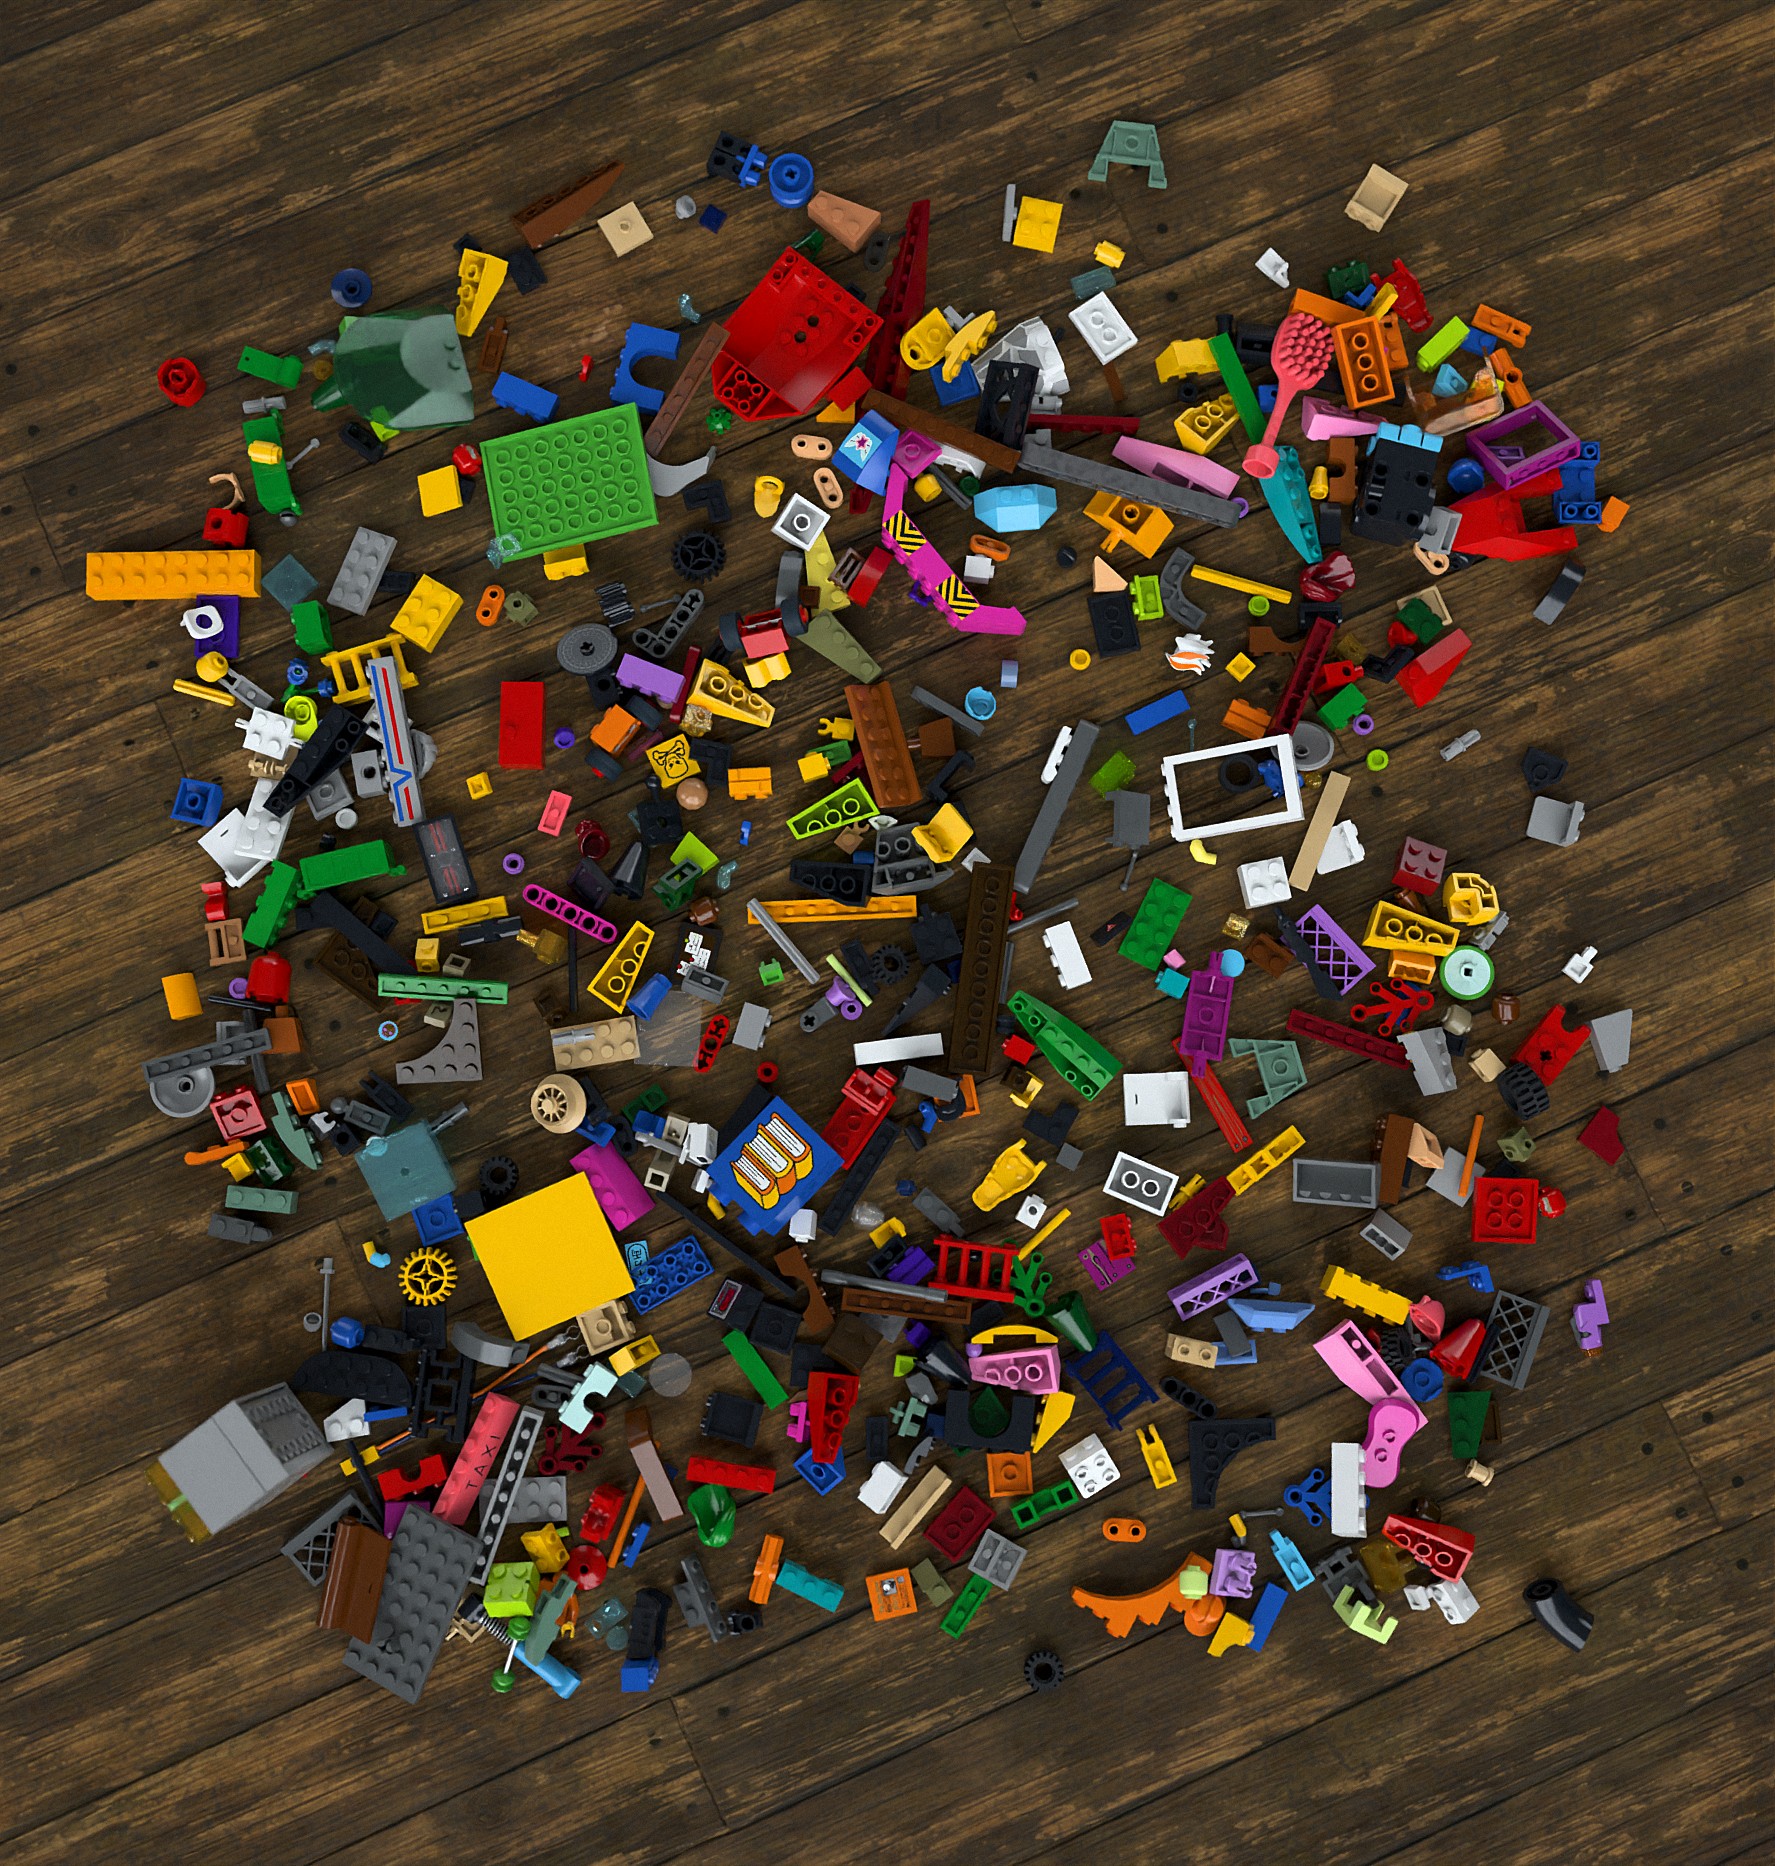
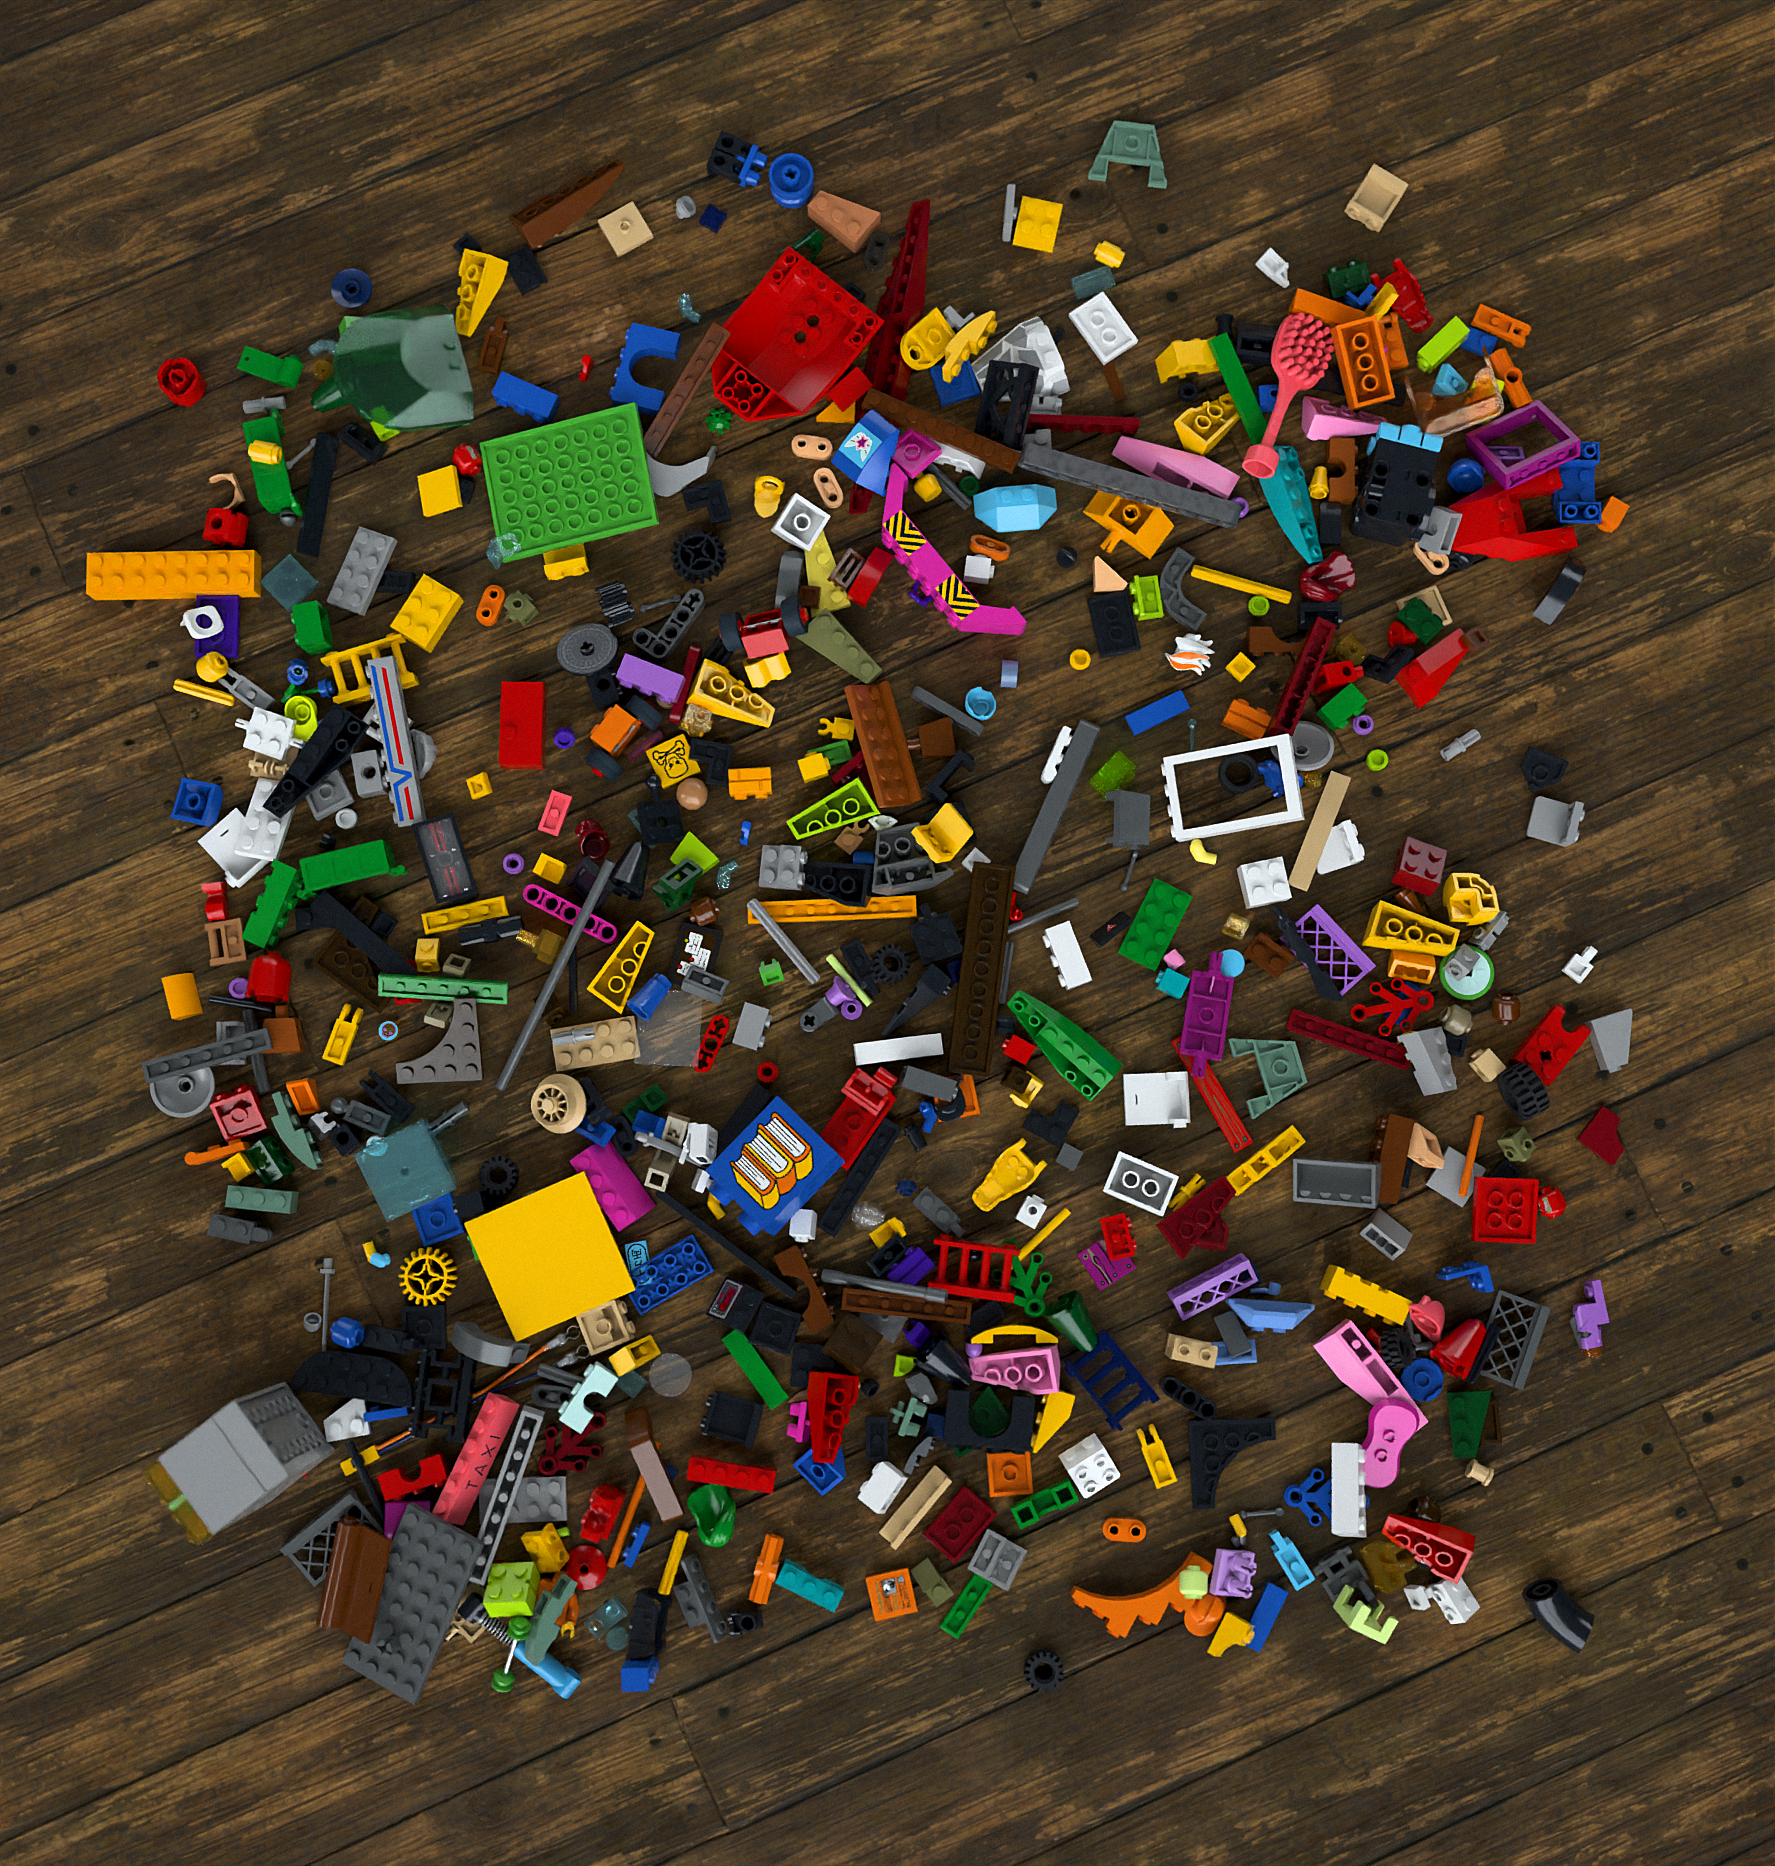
(317, 494): none -> black tile
(342, 1036): none -> yellow hinge
(550, 868): none -> yellow panel
(555, 974): none -> dark grey piece
(673, 1562): none -> yellow axle
(782, 867): none -> light grey plate
(870, 1387): none -> black hinge
(1461, 962): none -> light grey bracket
(1475, 639): none -> reddish brown tile

